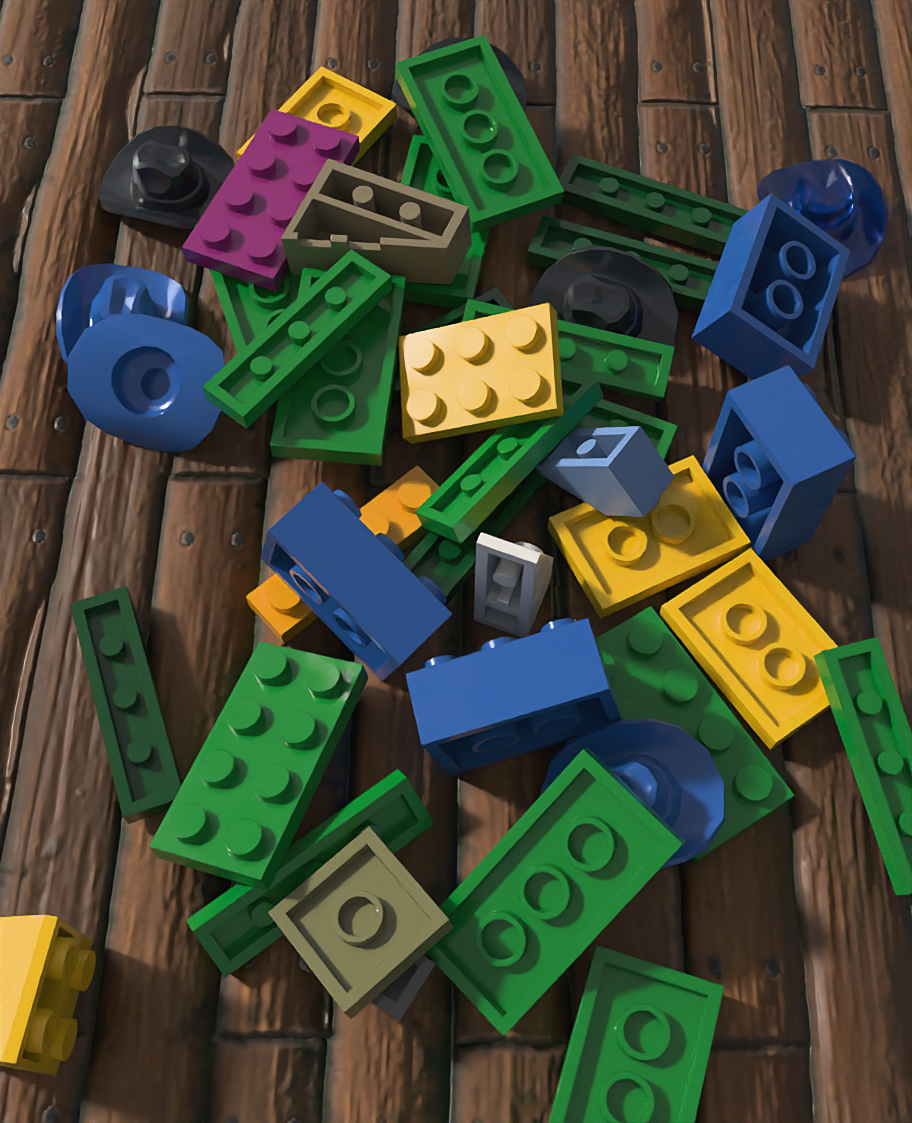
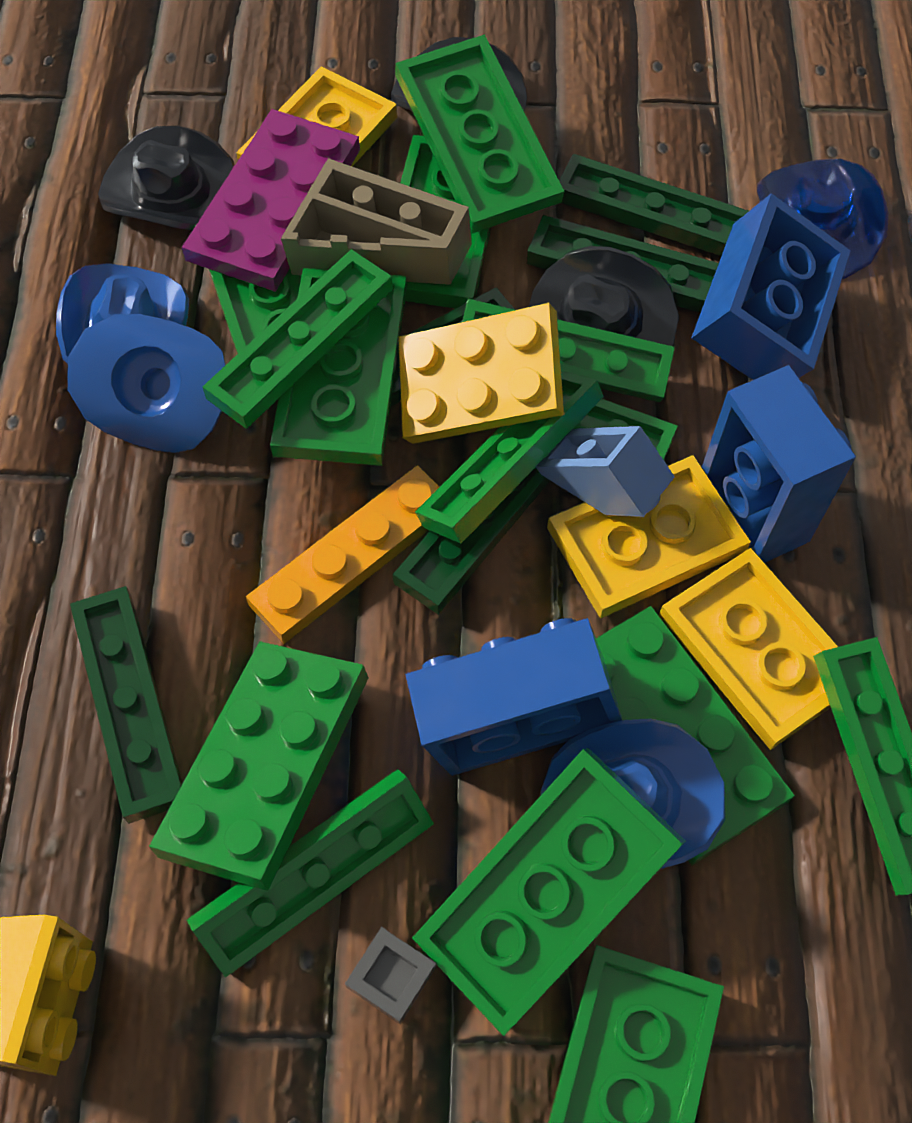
(354, 580): blue brick -> none
(360, 922): olive plate -> none
(509, 583): white slope -> none

